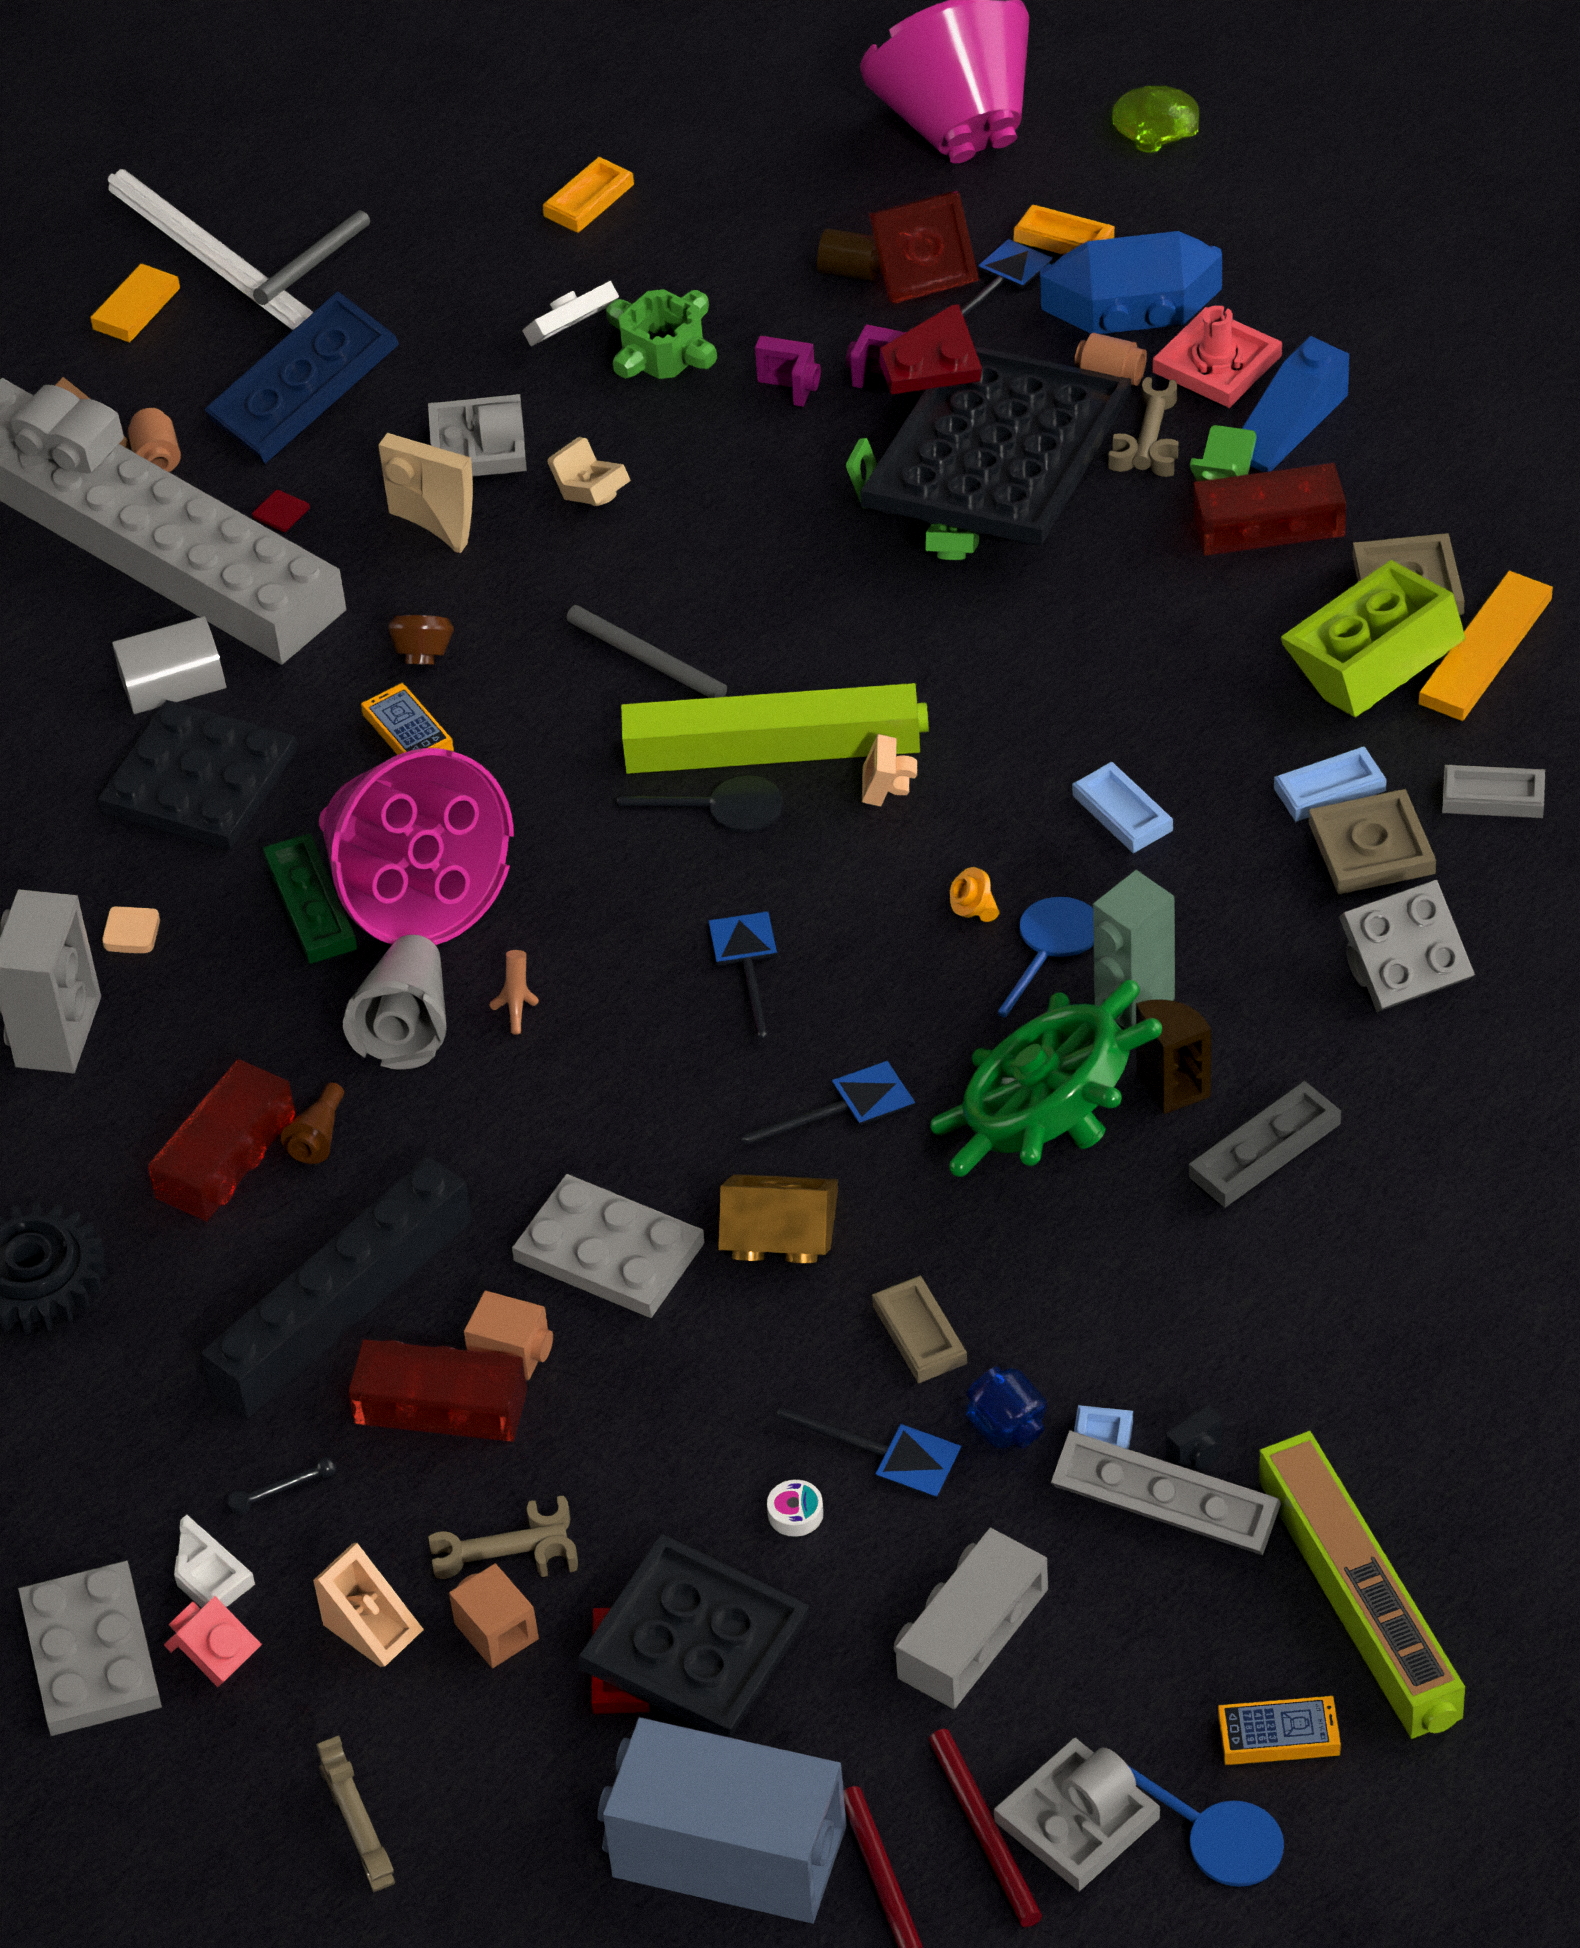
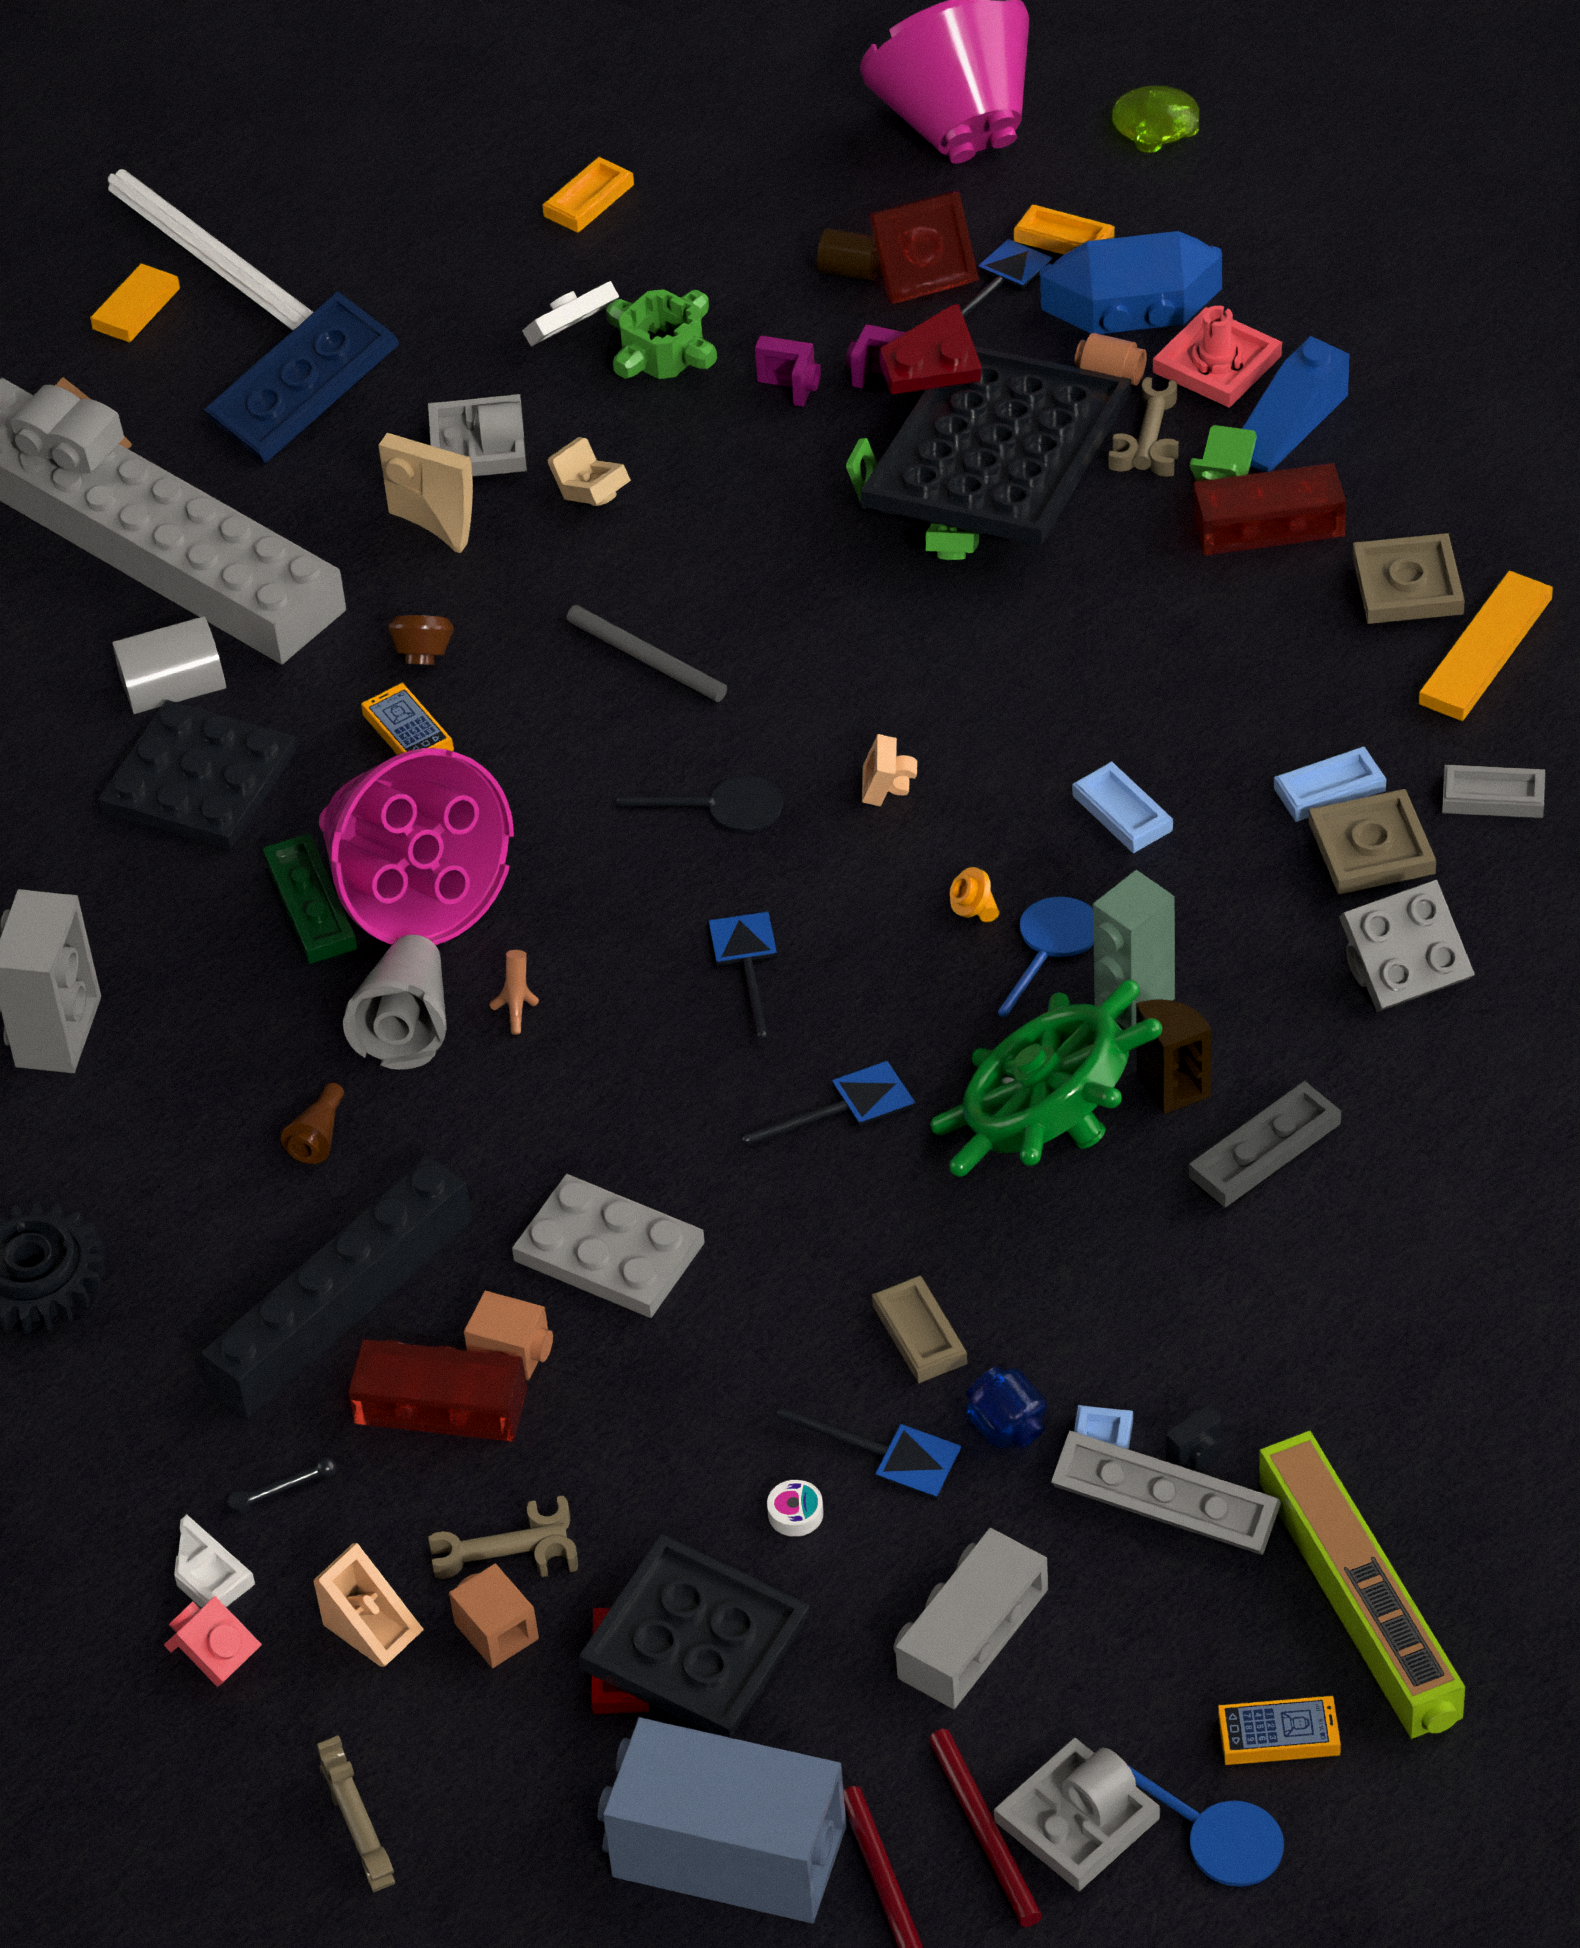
(89, 1648): light grey plate -> none
(131, 929): light nougat piece -> none
(154, 438): nougat brick -> none
(222, 1140): clear red brick -> none
(281, 510): dark red piece -> none
(311, 257): dark grey bar -> none
(770, 727): lime brick -> none
(777, 1217): pearl gold slope -> none
(1375, 637): lime slope -> none

